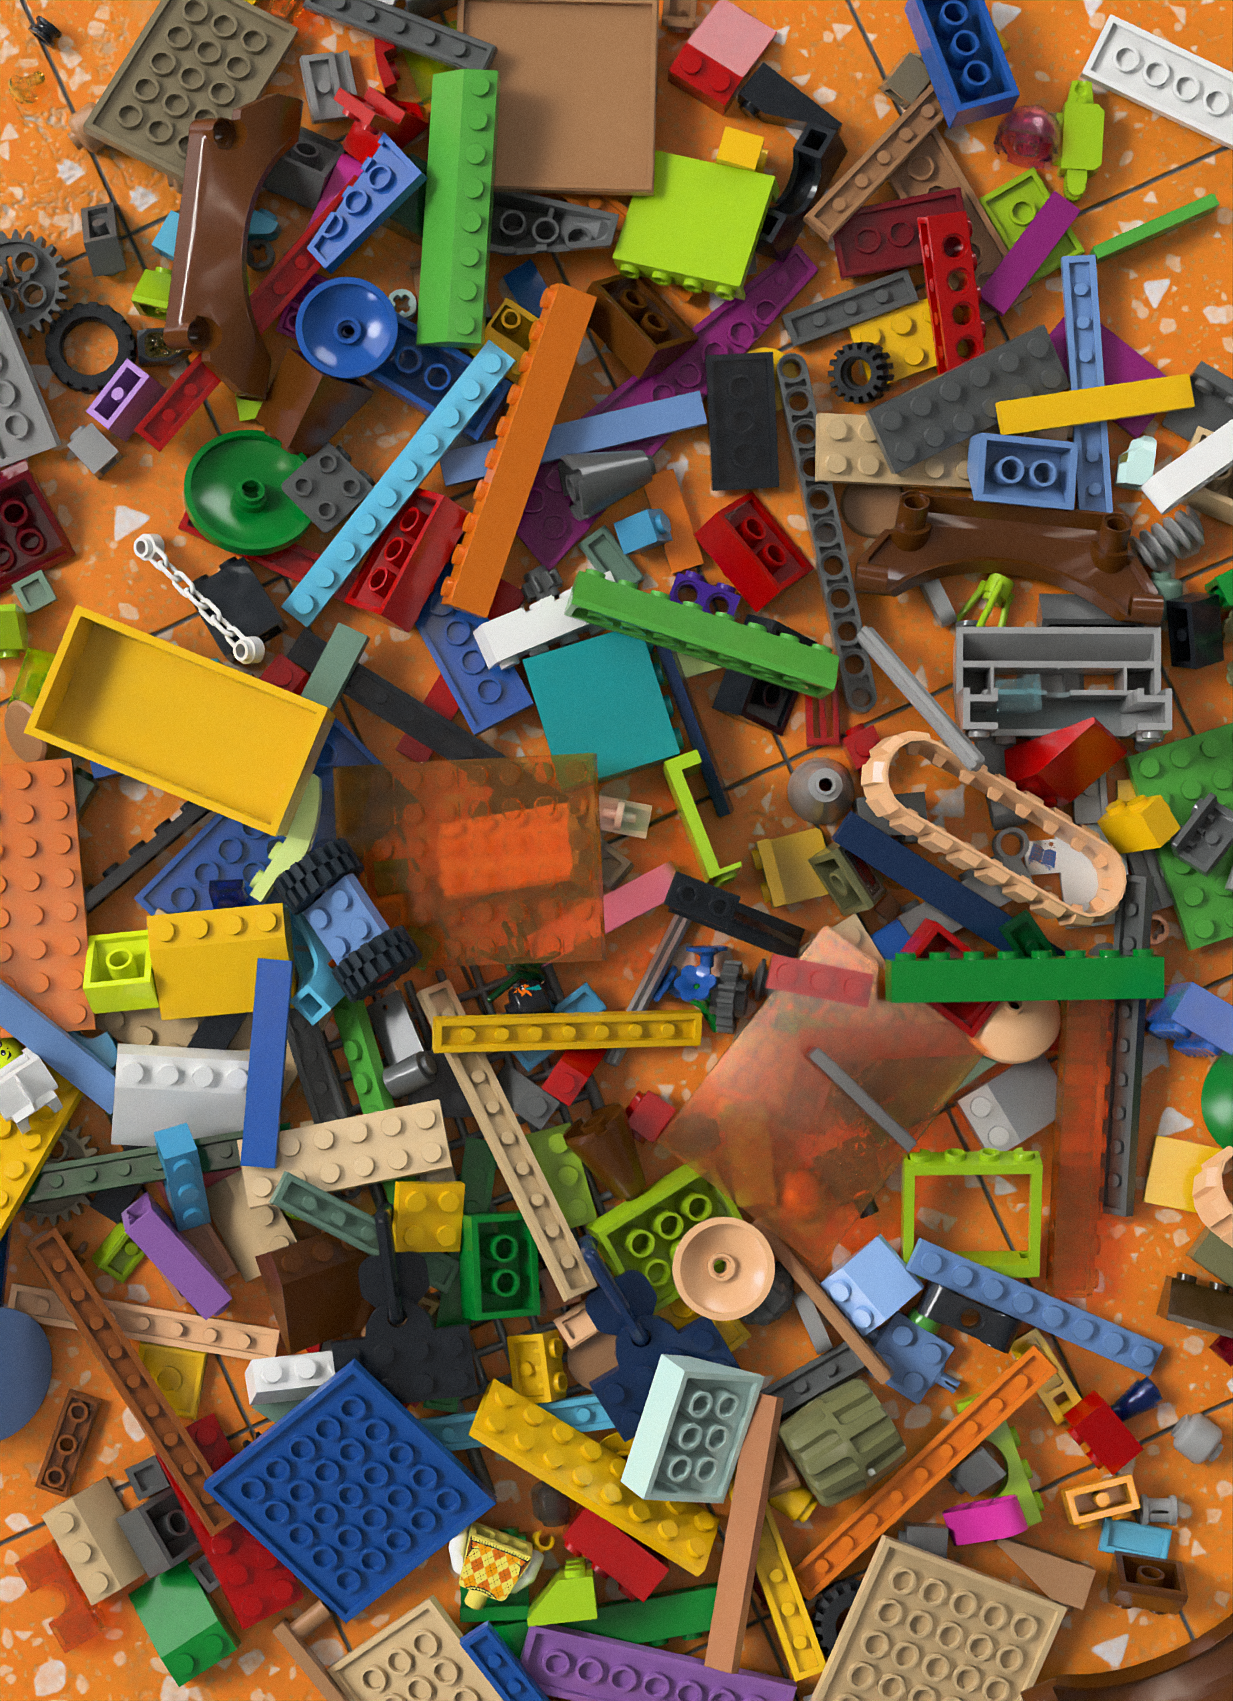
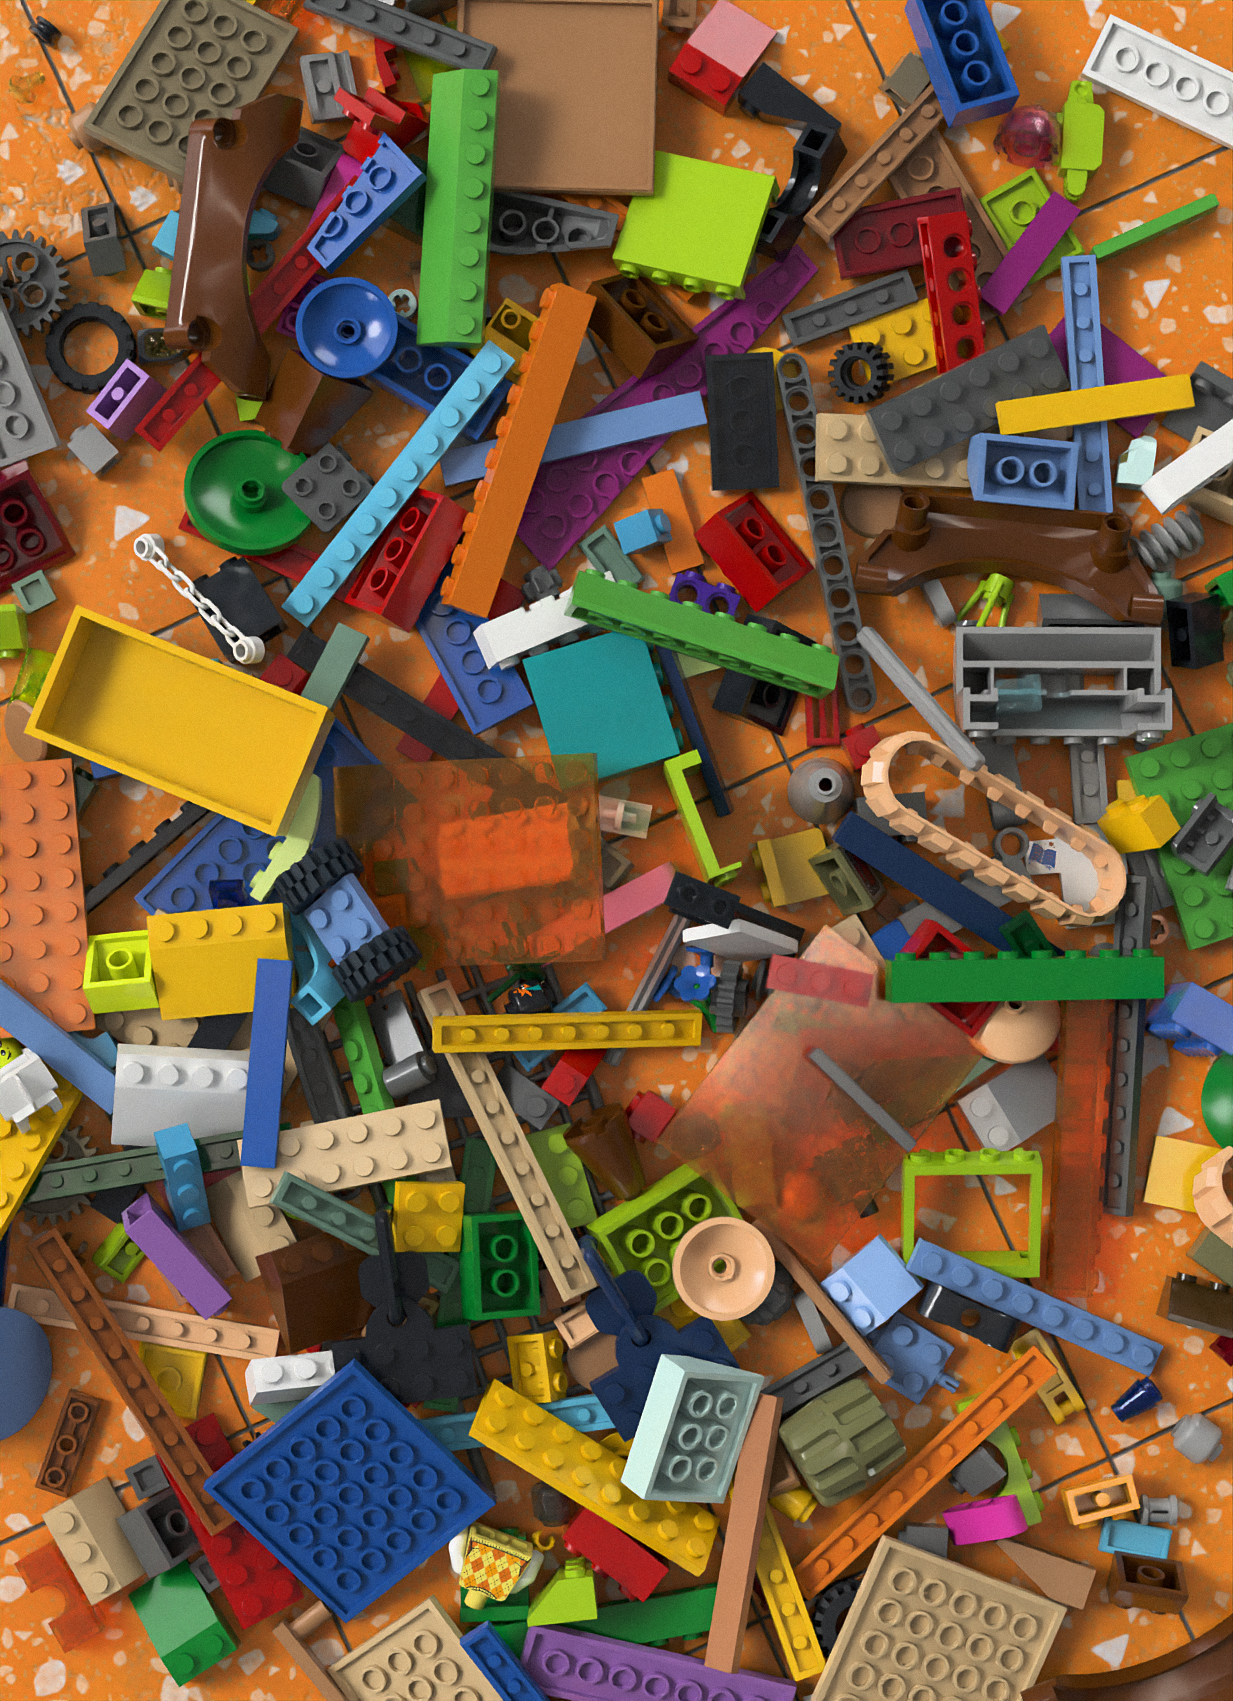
(527, 287): blue slope -> none
(602, 478): dark grey cone -> none
(741, 941): none -> white tile
(742, 150): yellow brick -> none
(924, 1322): bright green tile -> none
(1063, 762): red slope -> none
(1103, 1433): red brick -> none

